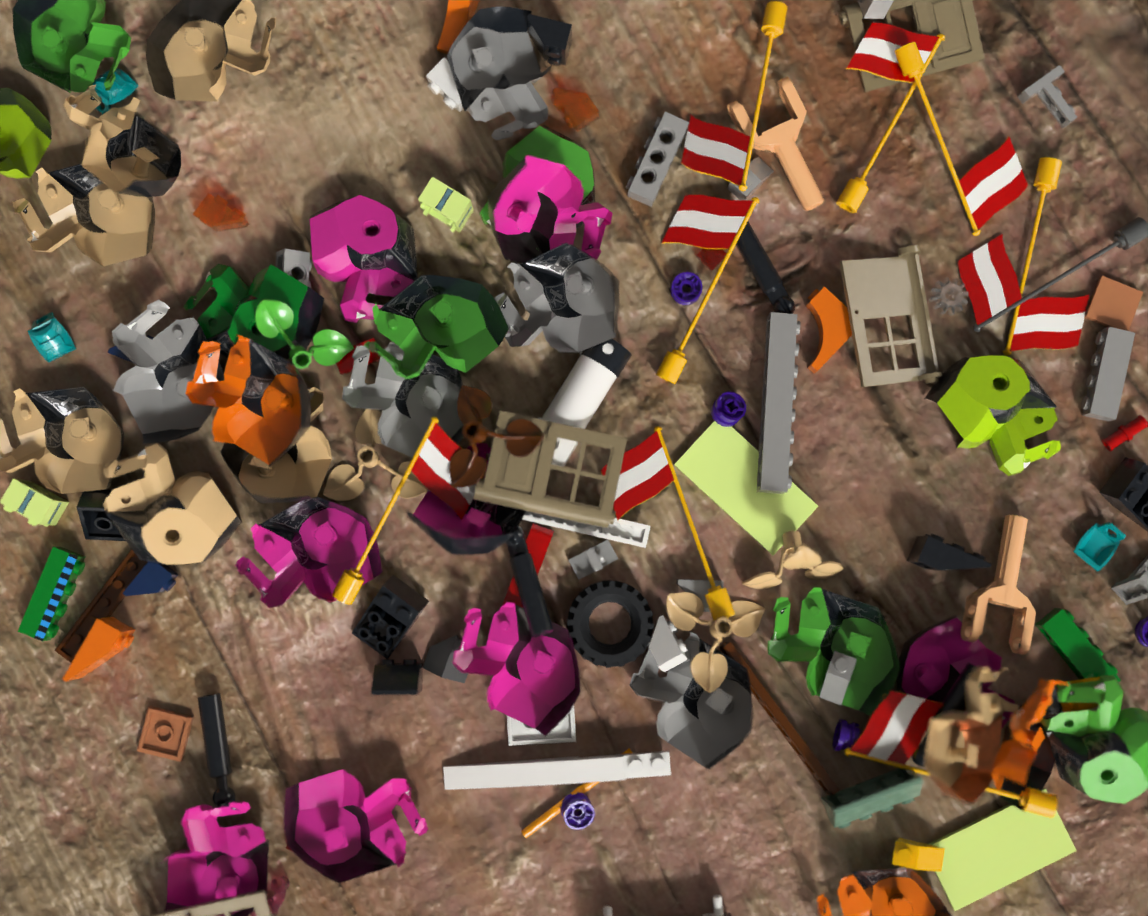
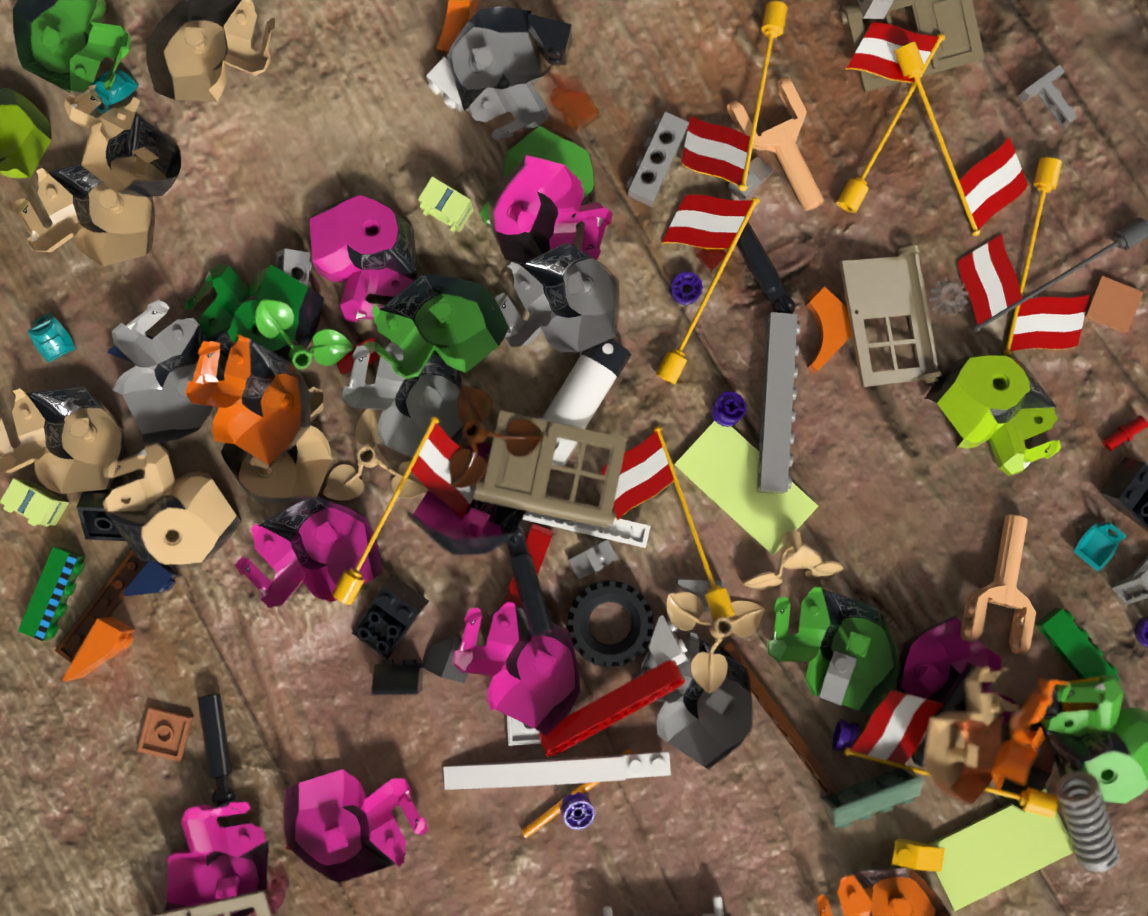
(219, 216): clear orange slope -> none
(613, 707): none -> red beam
(933, 554): black slope -> none
(1087, 821): none -> light grey piece
(1108, 374): light grey brick -> none

